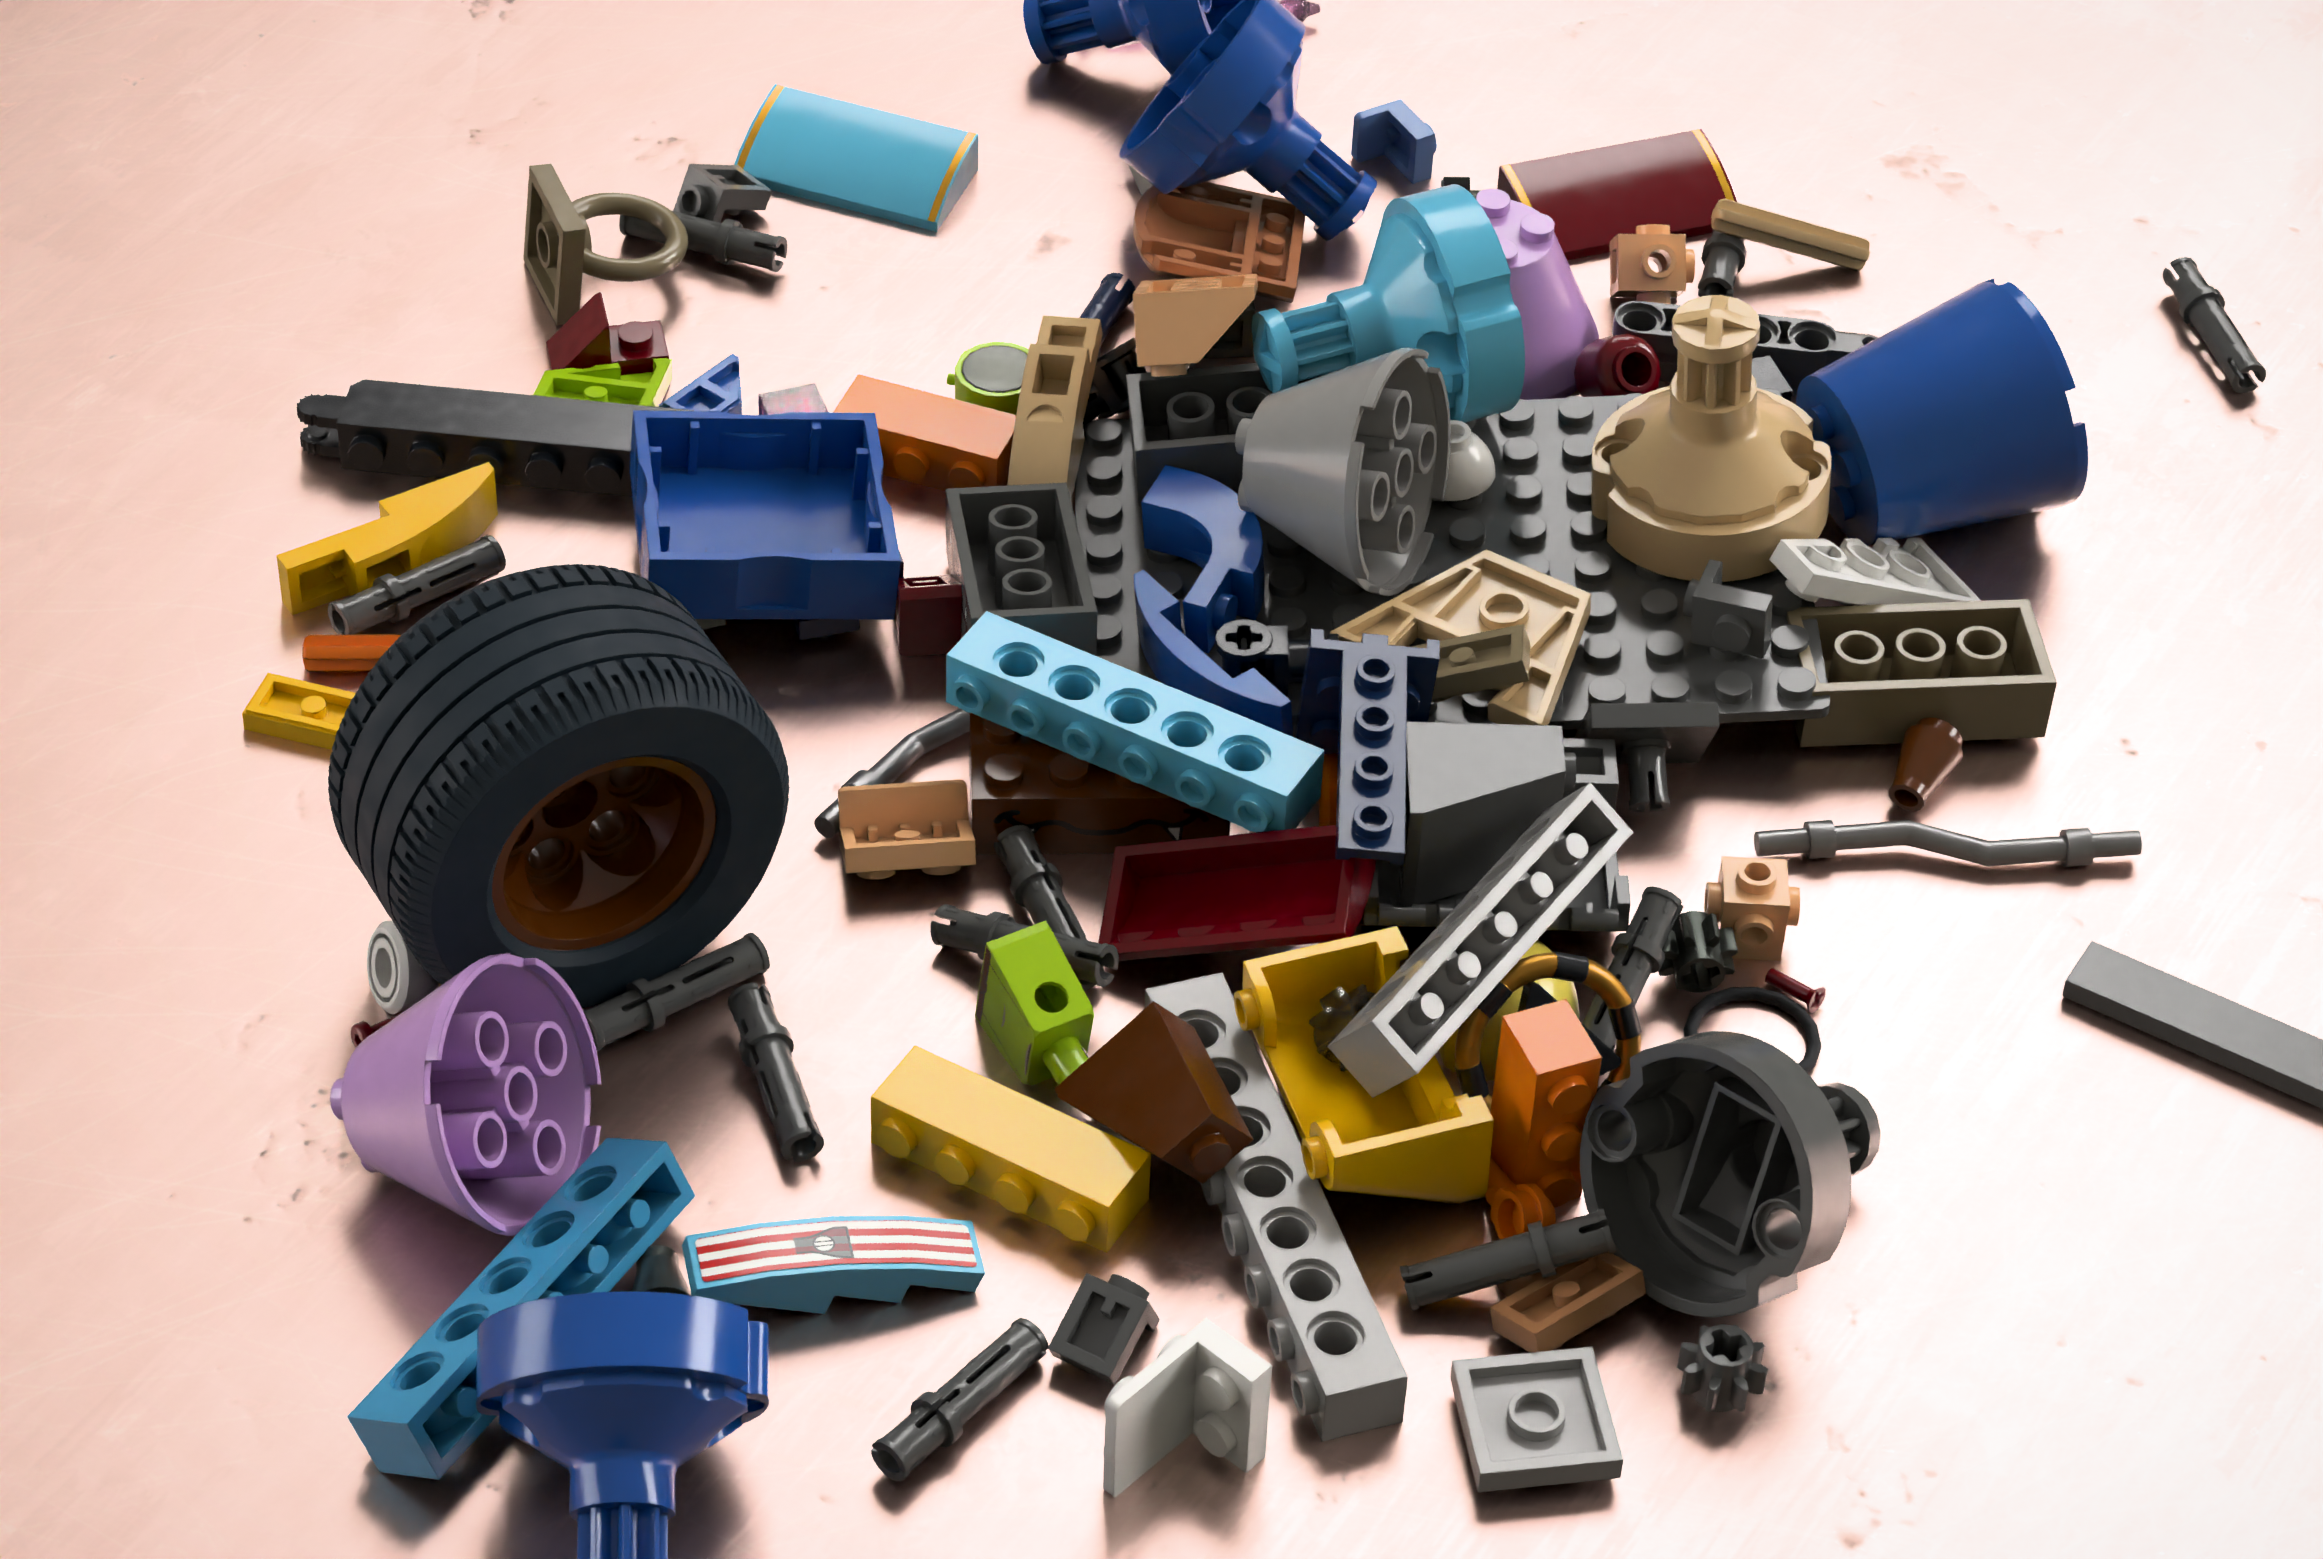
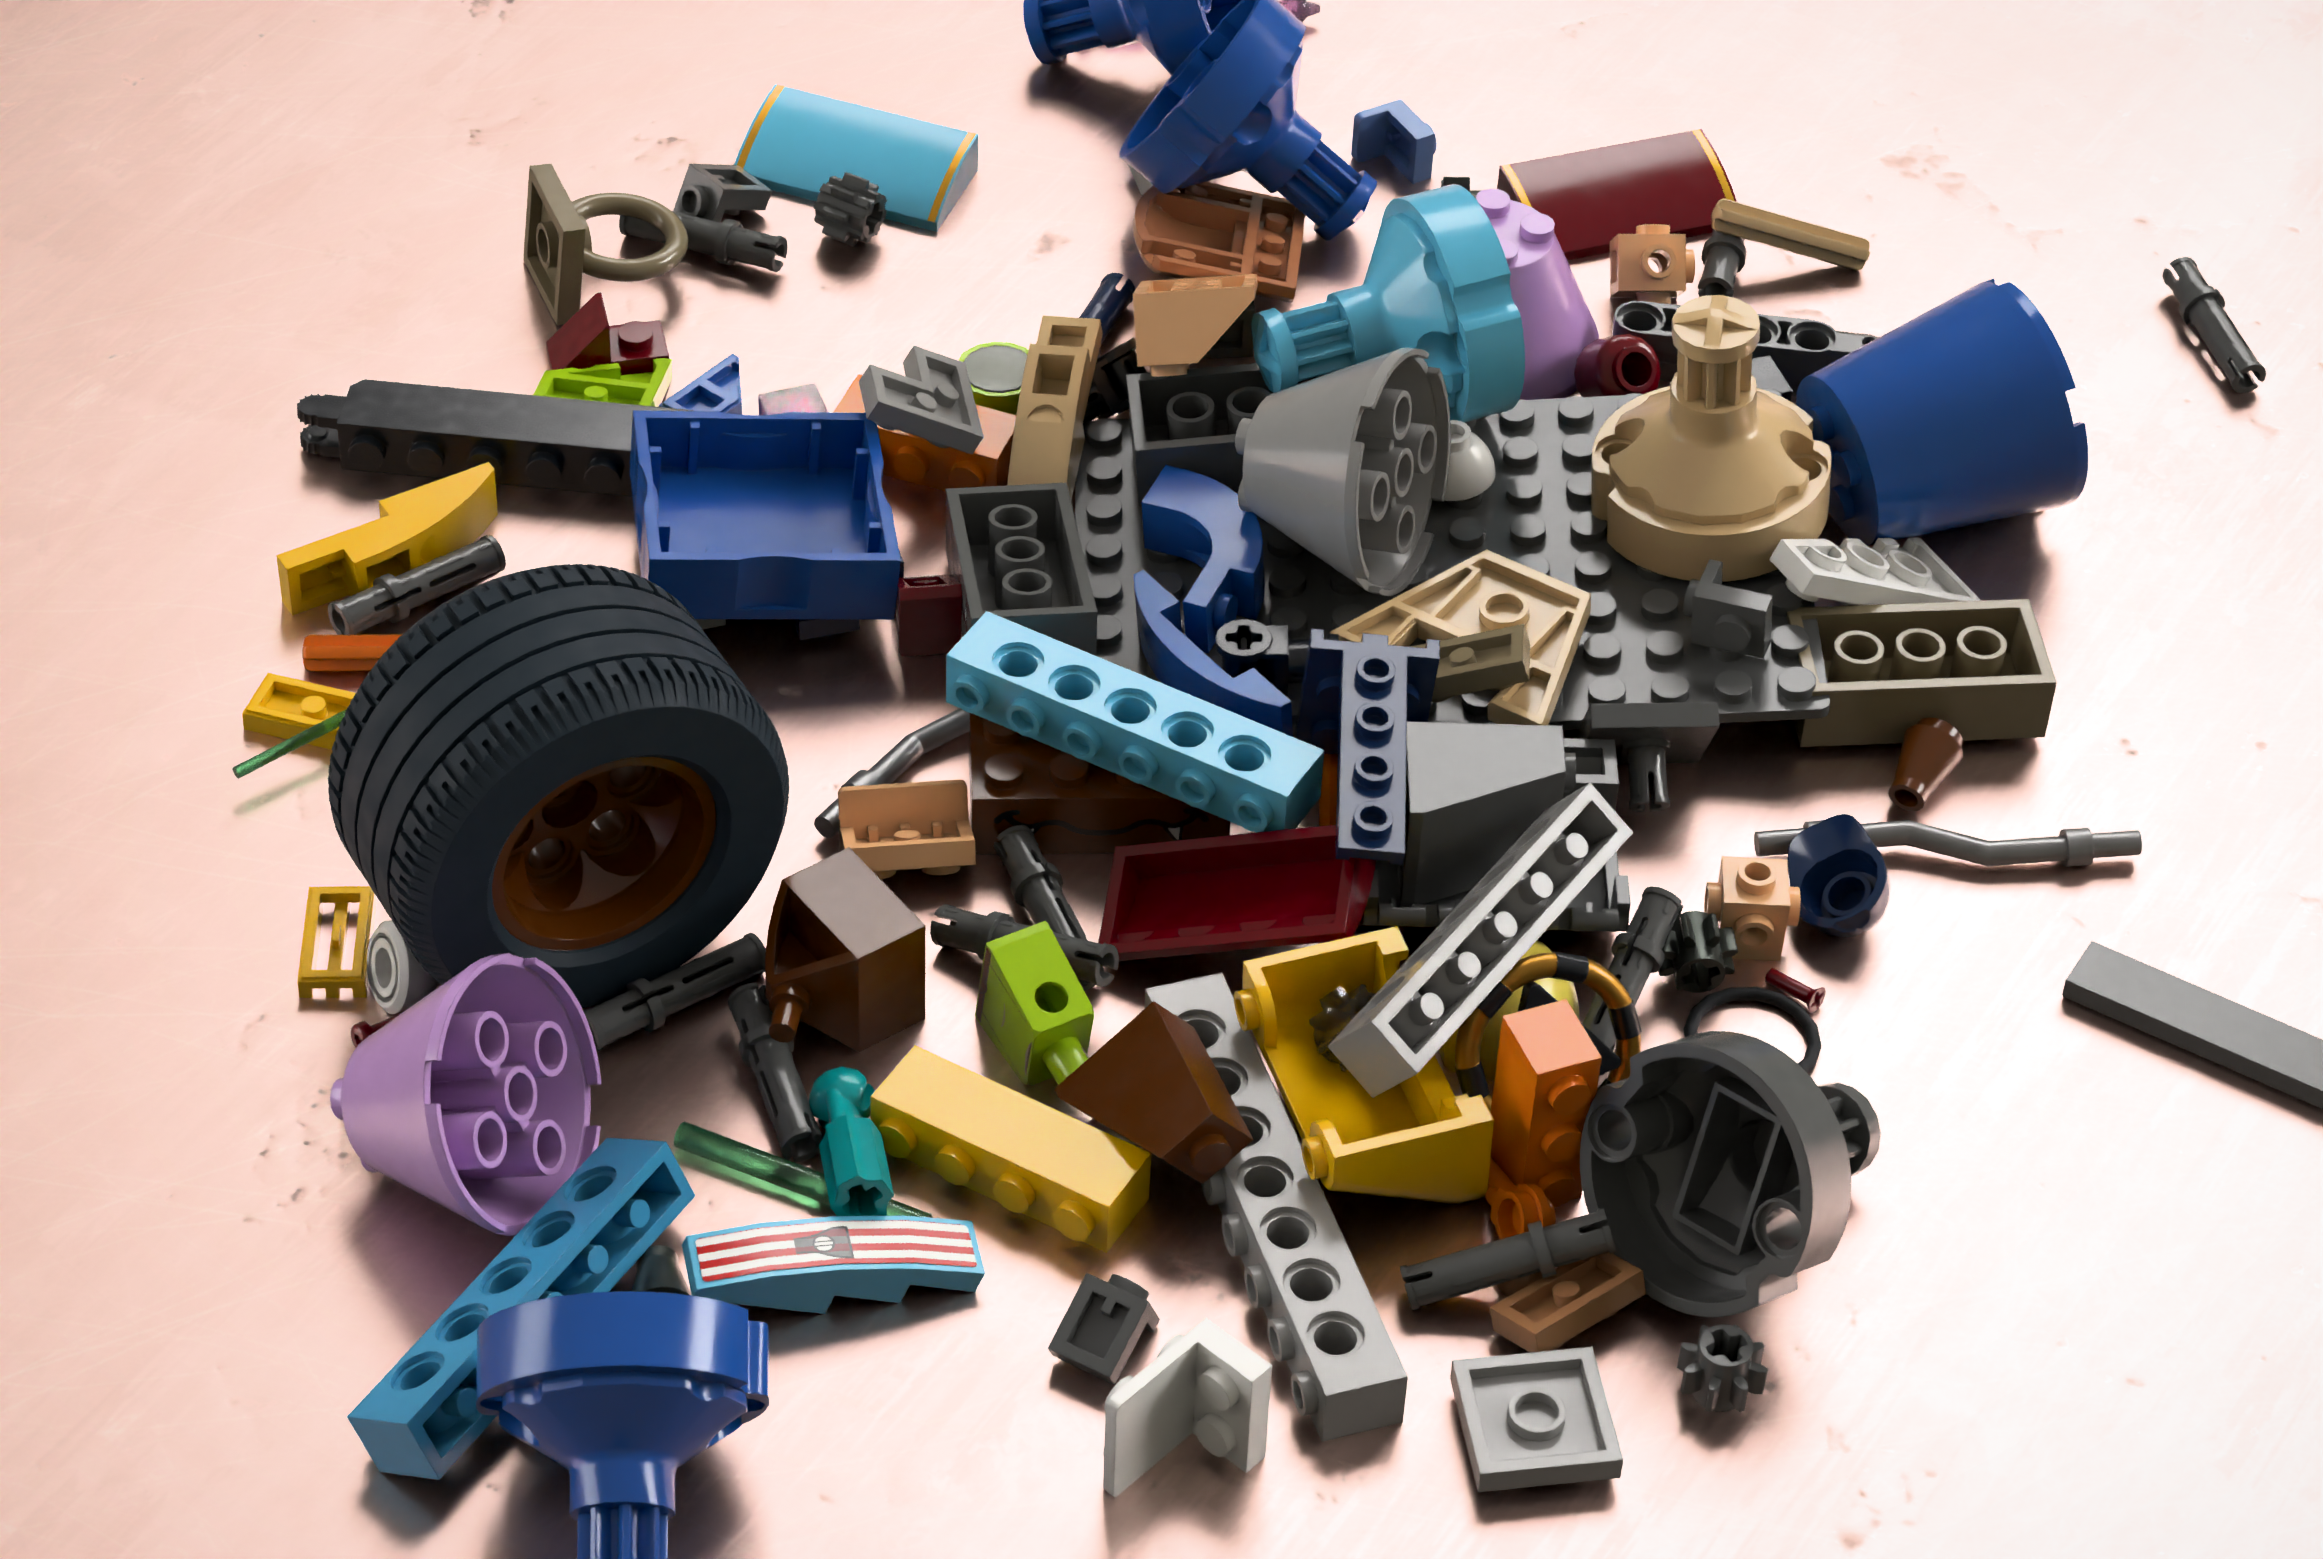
(288, 745): none -> clear green axle
(335, 977): none -> yellow tile
(766, 1166): none -> clear green bar
(843, 955): none -> reddish brown piece
(850, 209): none -> dark grey gear
(852, 1145): none -> teal piece
(927, 402): none -> light grey plate
(940, 1415): dark grey pin -> none
(1839, 877): none -> dark blue piece

